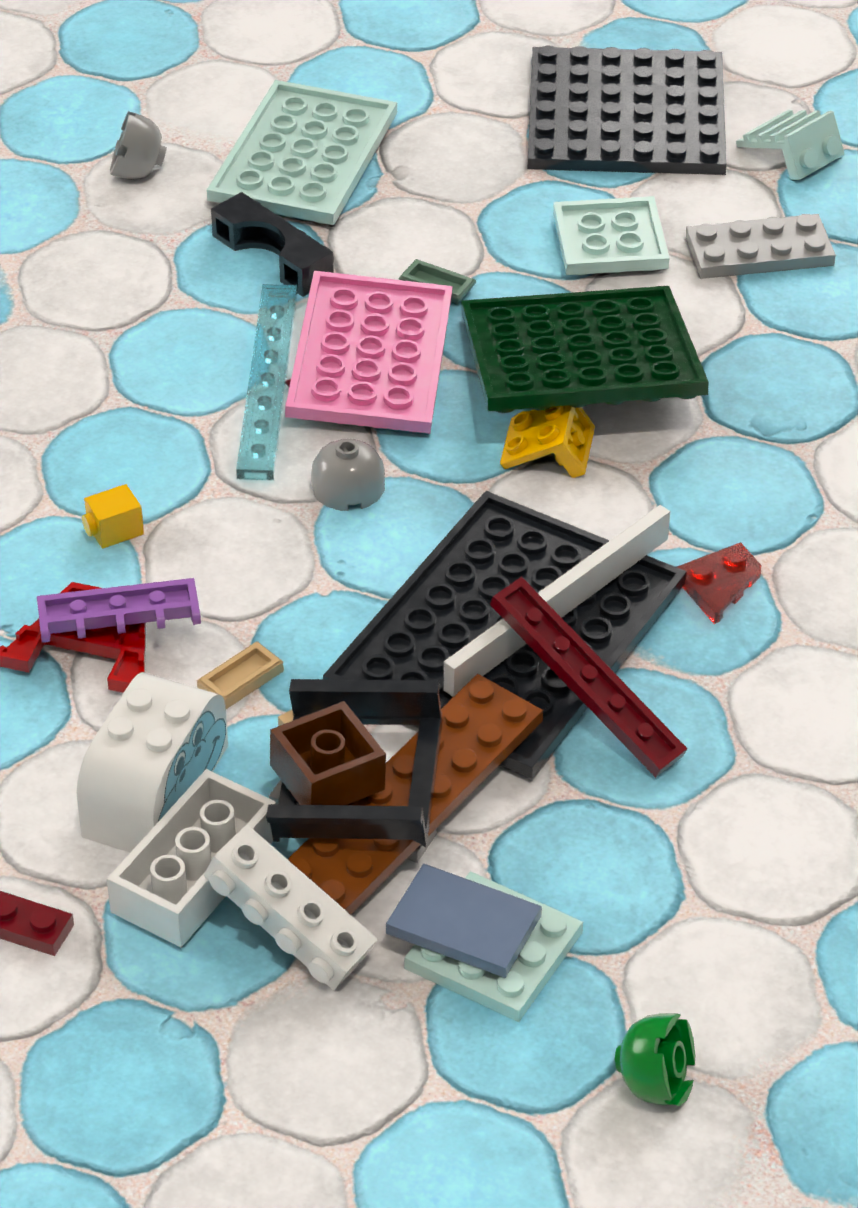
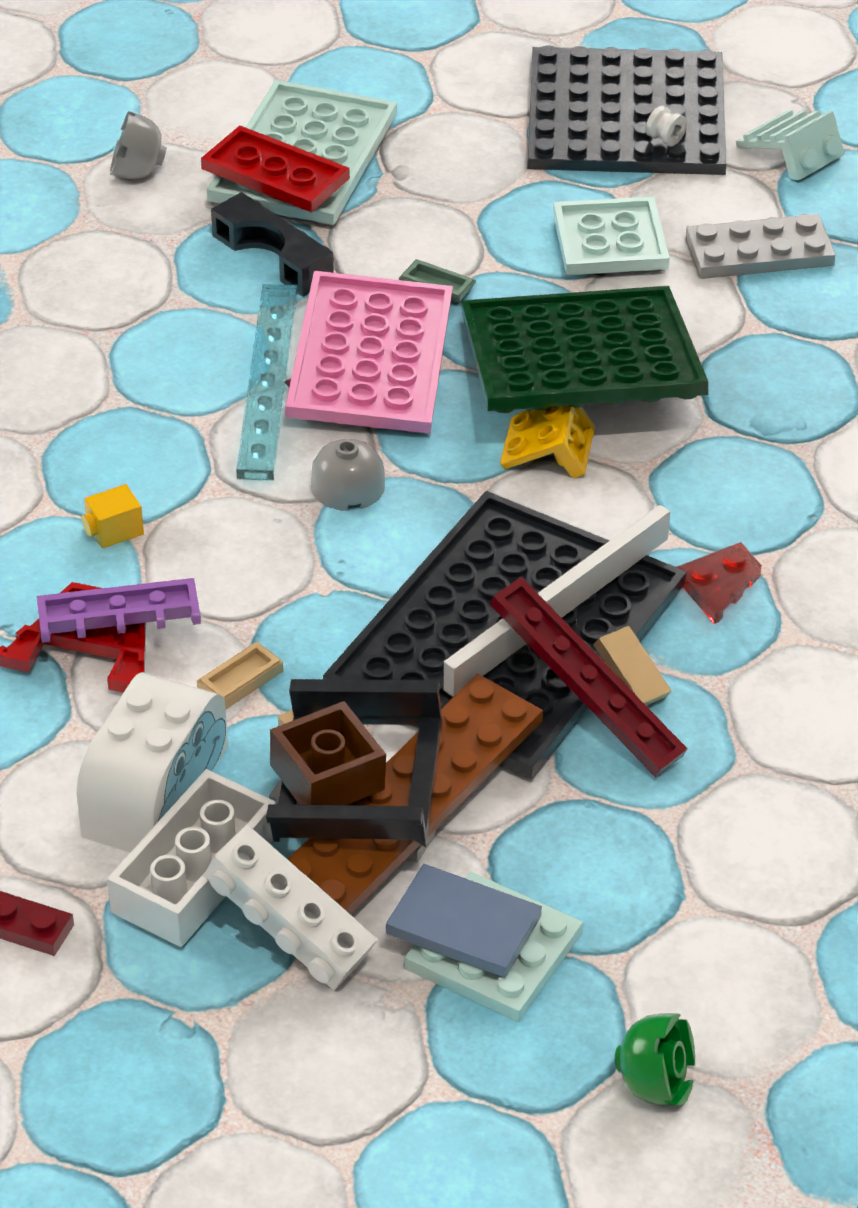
(275, 168): none -> red plate
(632, 665): none -> tan tile
(666, 125): none -> white wheel

